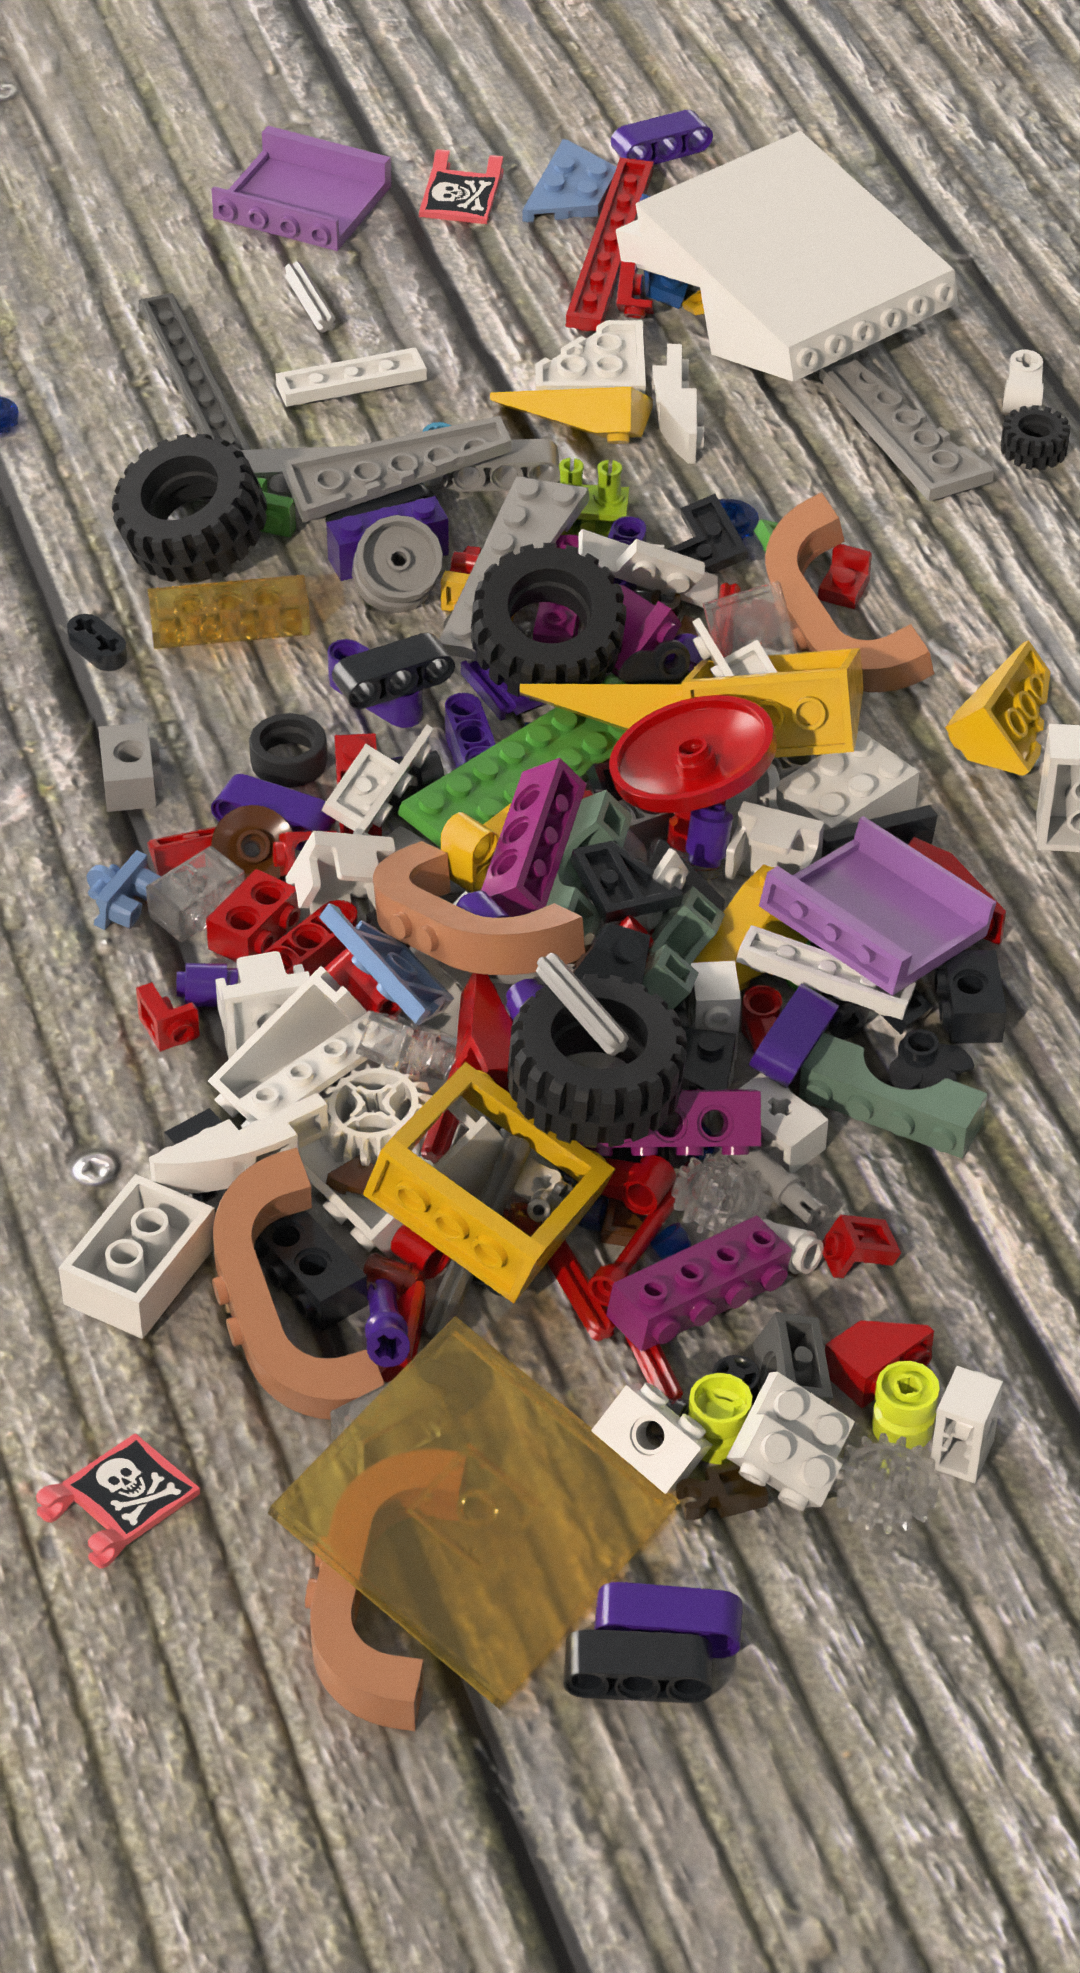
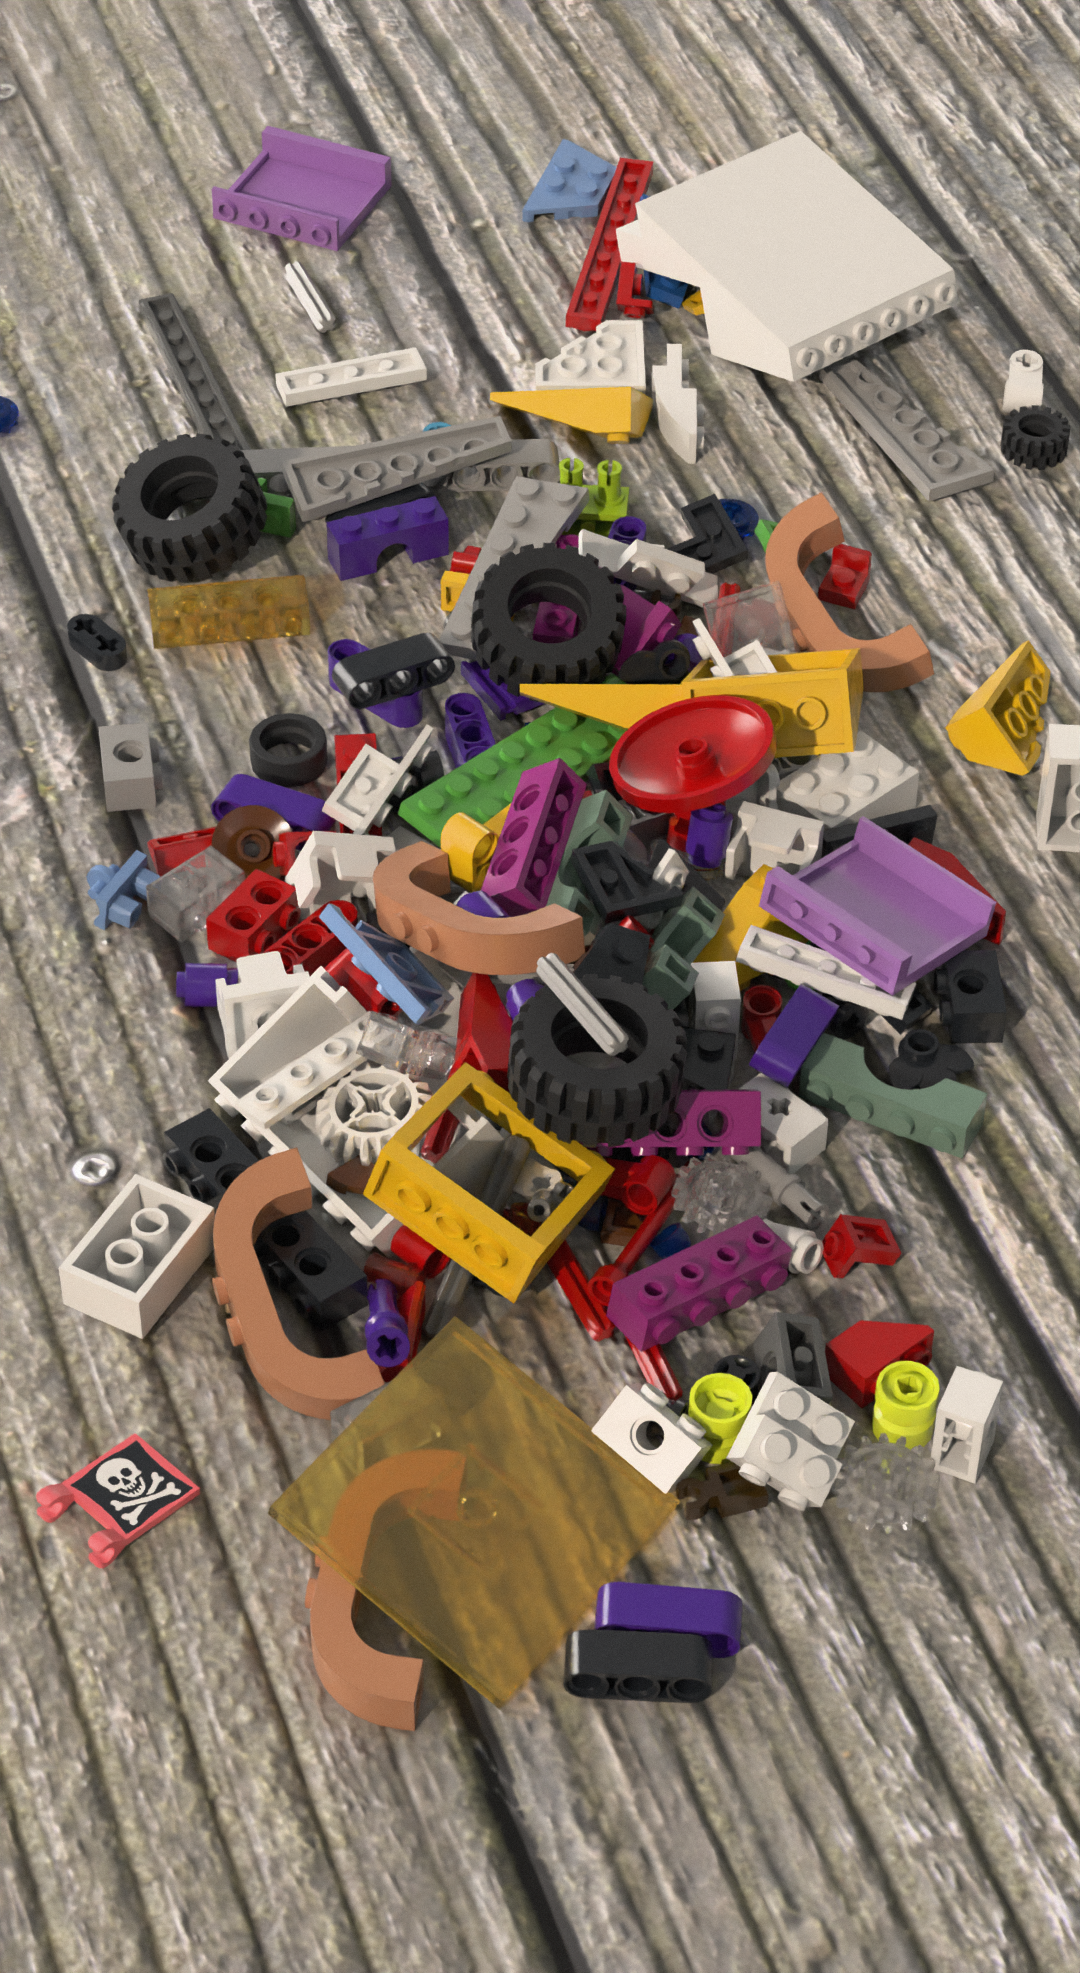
(164, 1023): red bracket -> none
(223, 1152): white slope -> none
(405, 543): light grey wheel -> none
(459, 193): flag -> none
(663, 137): dark purple beam -> none

